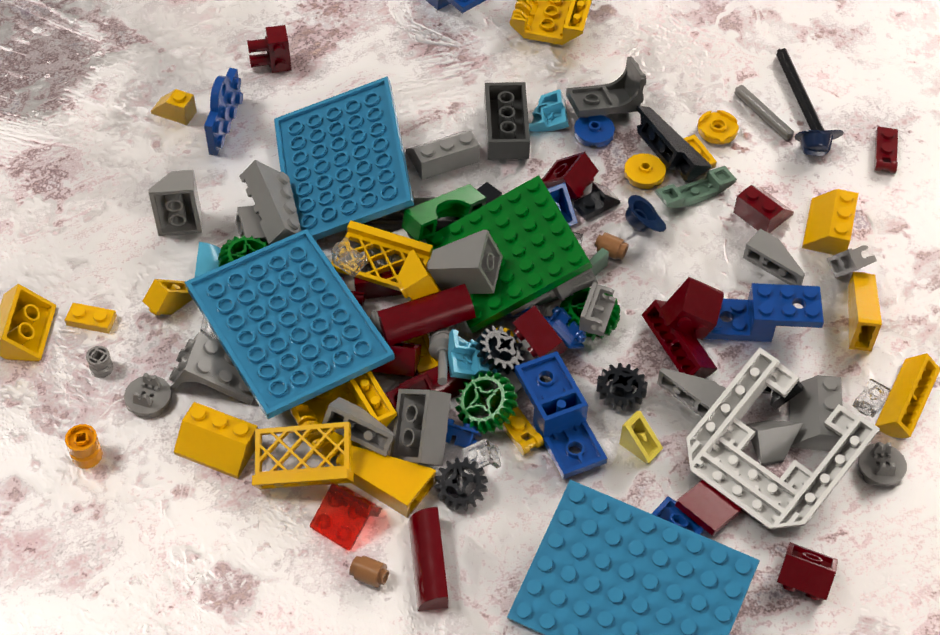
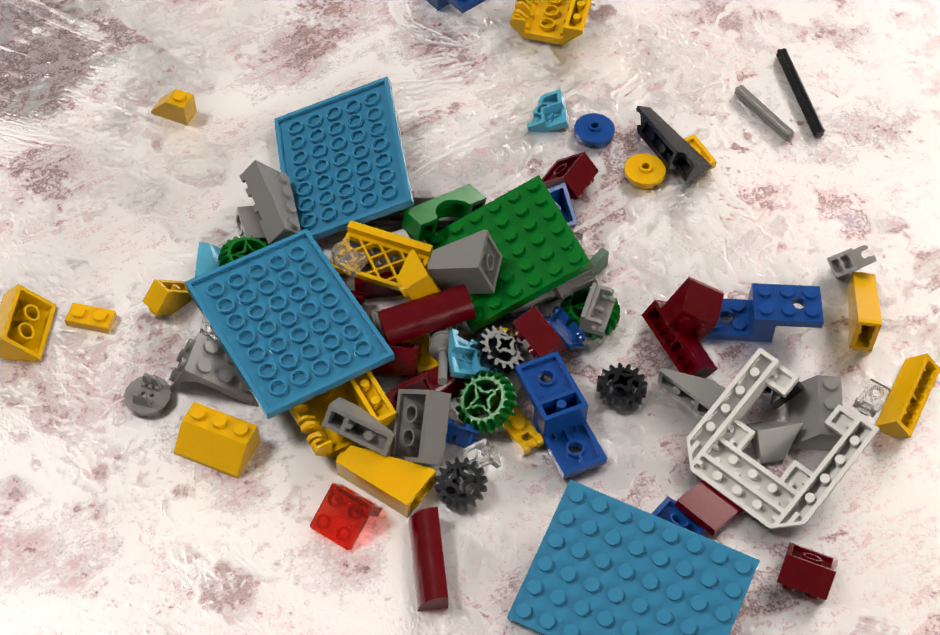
(83, 446): light orange wheel -> none
(99, 361): light grey wheel -> none
(176, 204): light grey slope -> none
(223, 109): blue plate -> none
(277, 50): dark red brick -> none
(307, 476): yellow fence -> none
(369, 571): medium nougat brick -> none
(445, 154): light grey slope -> none
(489, 192): black tile -> none
(506, 121): dark grey brick -> none
(596, 202): black slope -> none
(611, 98): dark grey bracket -> none
(616, 246): medium nougat brick -> none
(639, 438): light yellow slope -> none
(643, 216): dark blue piece -> none
(697, 191): sand green slope -> none
(717, 127): yellow plate -> none
(761, 209): dark red slope -> none
(771, 255): light grey slope -> none
(817, 142): dark blue piece -> none
(830, 222): yellow slope -> none
(882, 474): light grey plate -> none
(886, 150): dark red plate -> none

